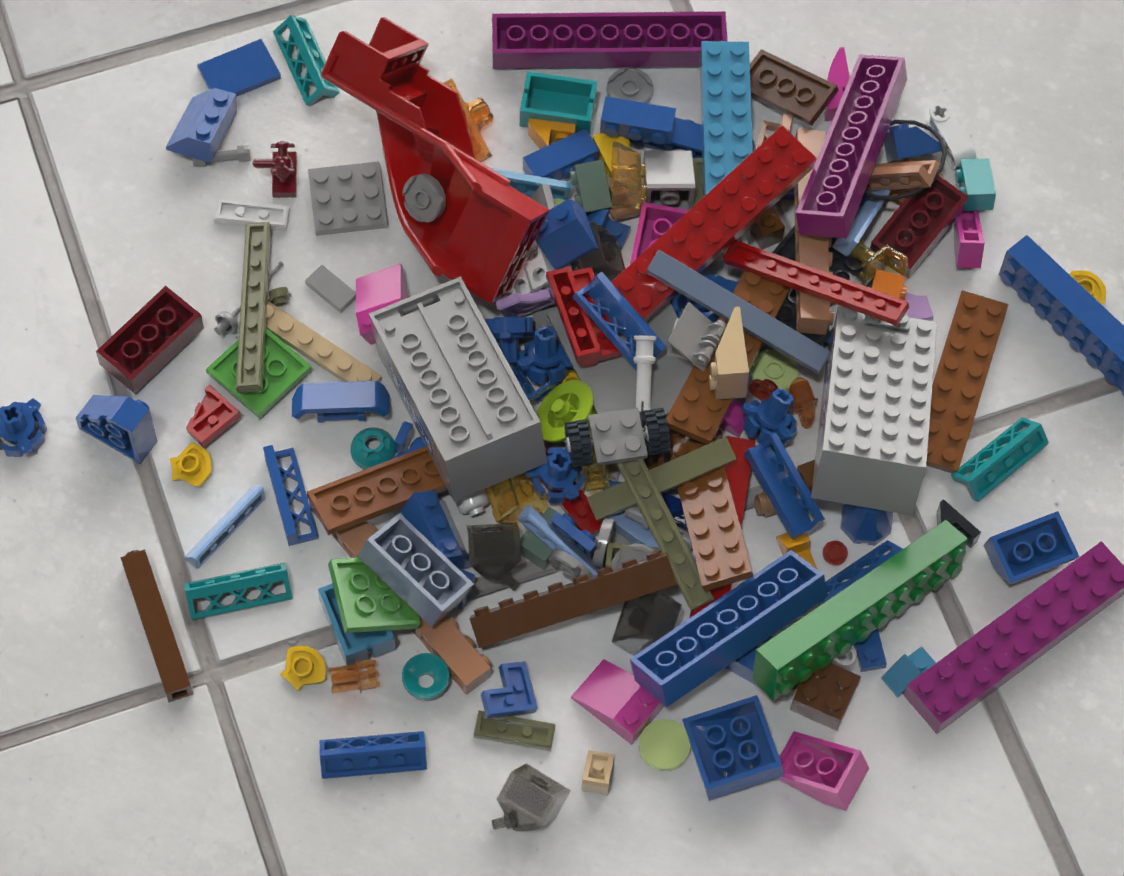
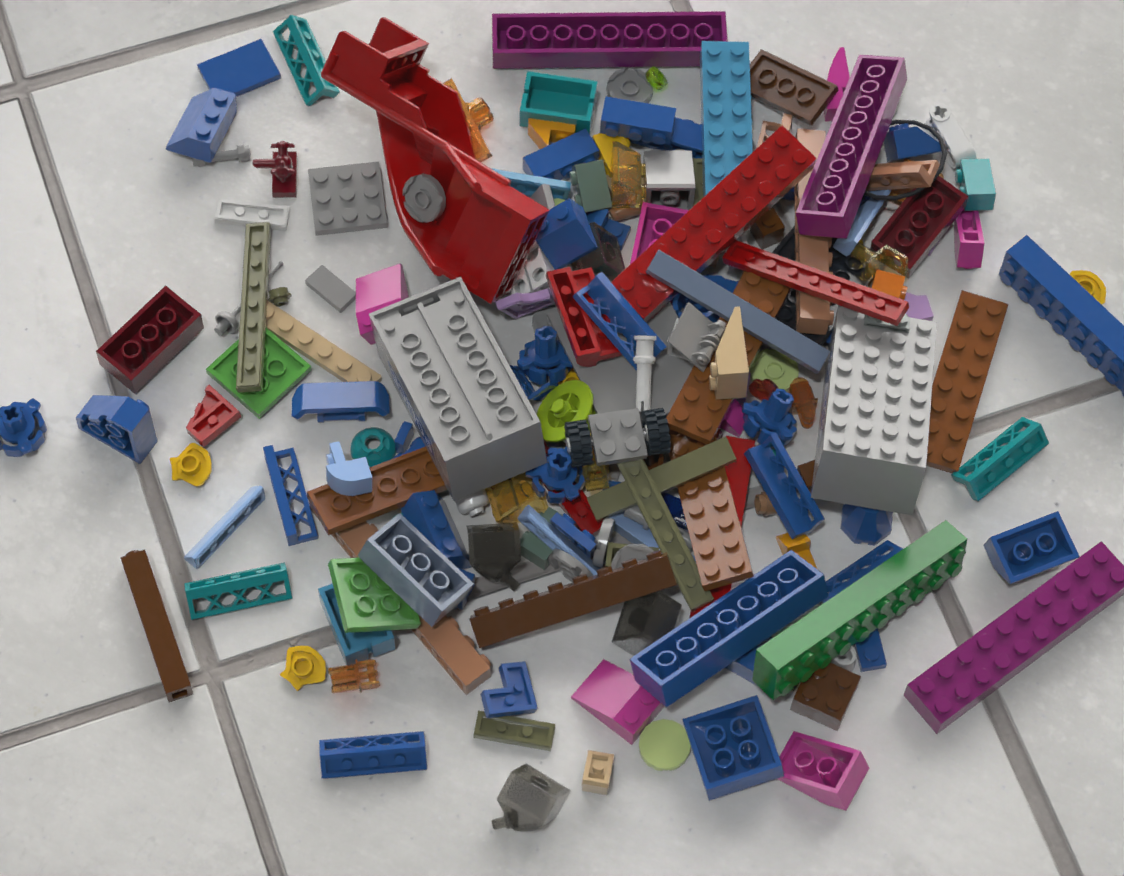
(345, 476): none -> light blue brick
(422, 665): teal piece -> none
(507, 331): blue piece -> none
(656, 78): none -> clear neon green tile
(835, 552): clear red plate -> none
(906, 670): dark azure slope -> none
(947, 512): black slope -> none

